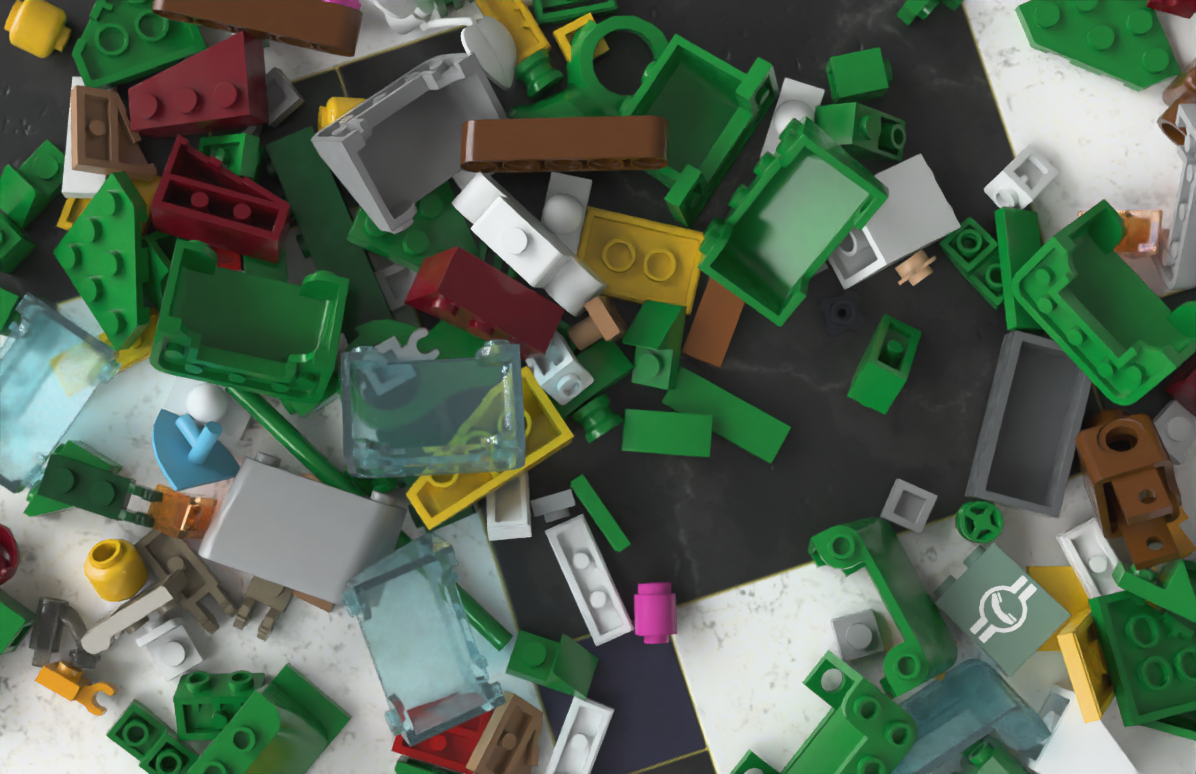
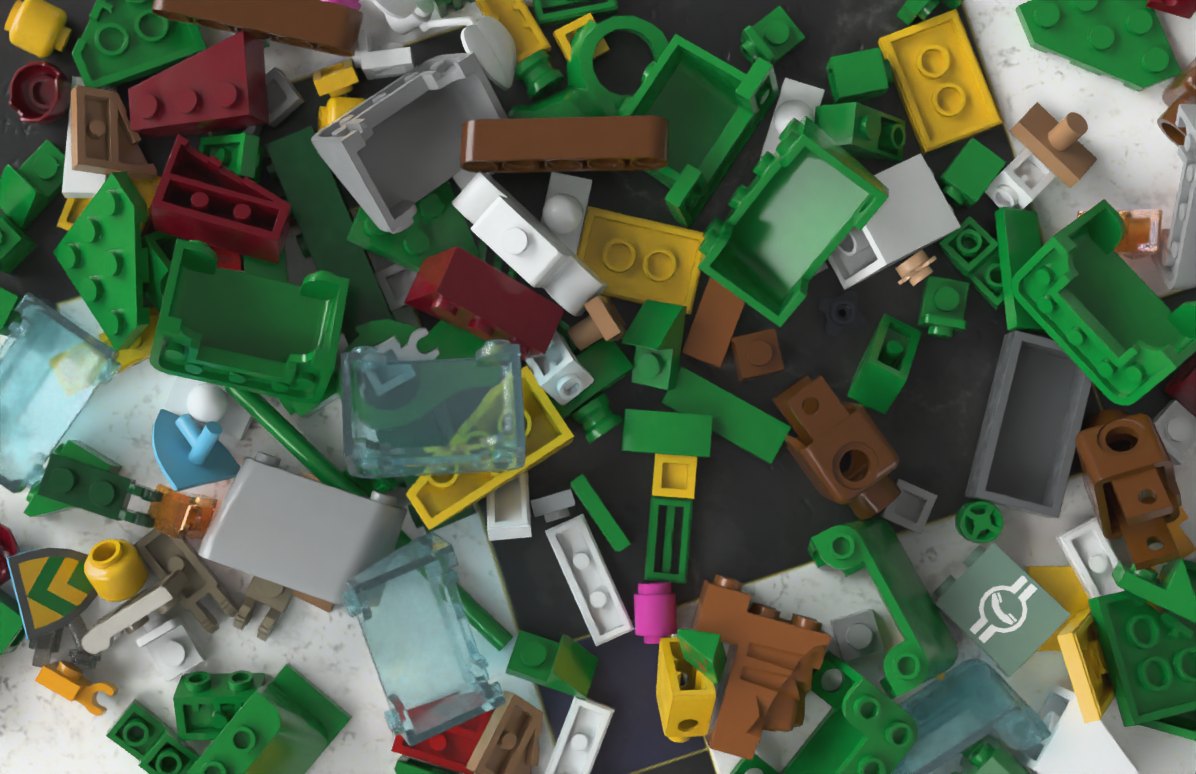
(40, 93): none -> dark red hair
(50, 588): none -> shield
(336, 78): none -> yellow plate
(387, 62): none -> white bracket
(665, 574): none -> green tile
(674, 476): none -> yellow plate
(685, 708): none -> yellow torso
(704, 652): none -> green slope
(757, 355): none -> reddish brown brick
(765, 666): none -> dark orange brick
(771, 37): none -> green bracket
(826, 433): none -> reddish brown piece
(940, 81): none -> yellow tile
(943, 306): none -> green bracket
(969, 174): none -> green brick
(1056, 142): none -> medium nougat tile

